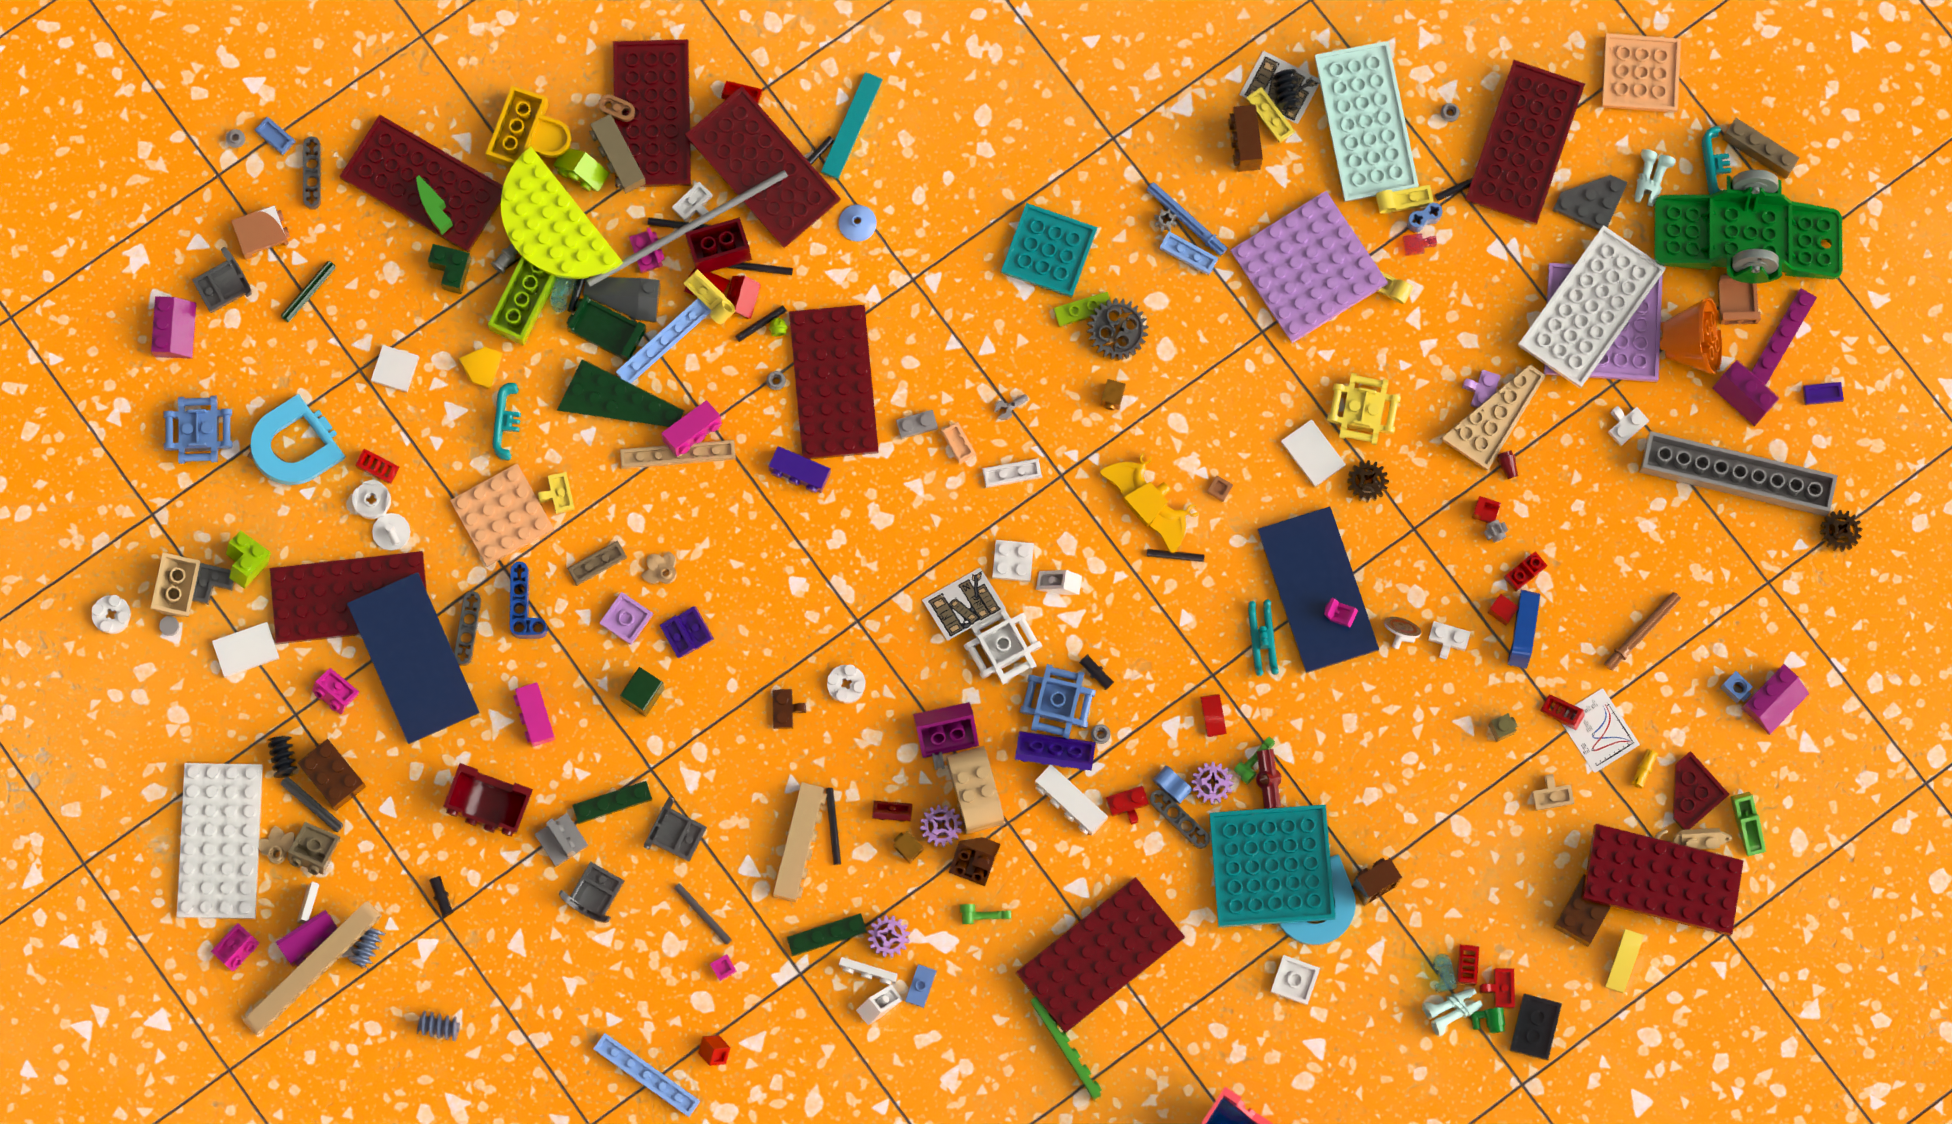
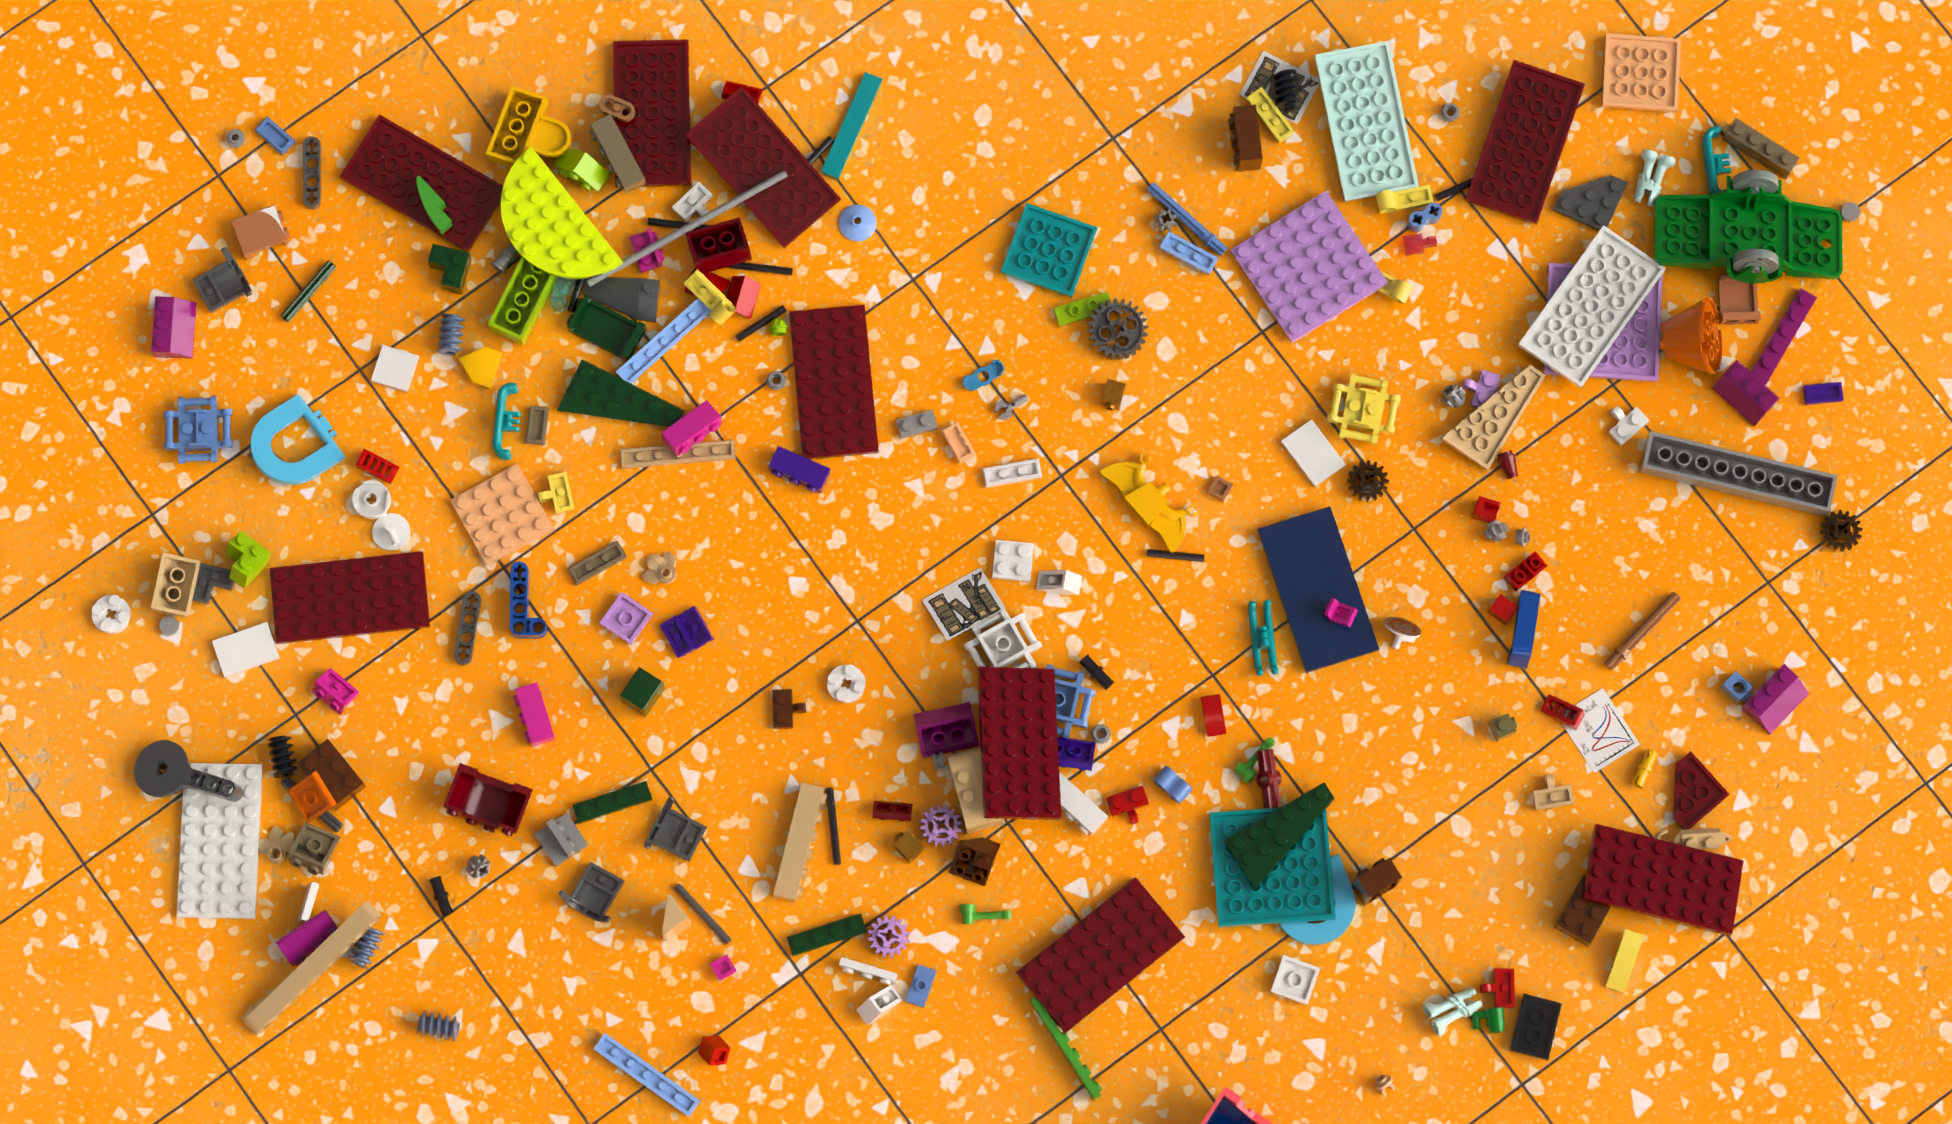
(172, 756): none -> dark grey beam
(235, 947): dark pink bracket -> none
(311, 797): none -> orange tile
(413, 658): dark blue tile -> none
(450, 334): none -> sand blue piece
(478, 866): none -> light grey gear
(537, 425): none -> dark tan tile
(674, 920): none -> tan slope
(994, 370): none -> dark azure piece
(1019, 743): none -> dark red plate
(1177, 821): dark grey beam -> none
(1204, 783): lavender gear -> none
(1272, 837): none -> dark green wing
(1382, 1082): none -> tan plate
(1445, 972): clear light blue leg -> none
(1448, 637): white plate -> none
(1453, 396): none -> light grey gear
(1468, 980): red slope -> none
(1522, 537): none -> light grey plate
(1748, 823): bright green slope -> none
(1850, 212): none -> light grey tile

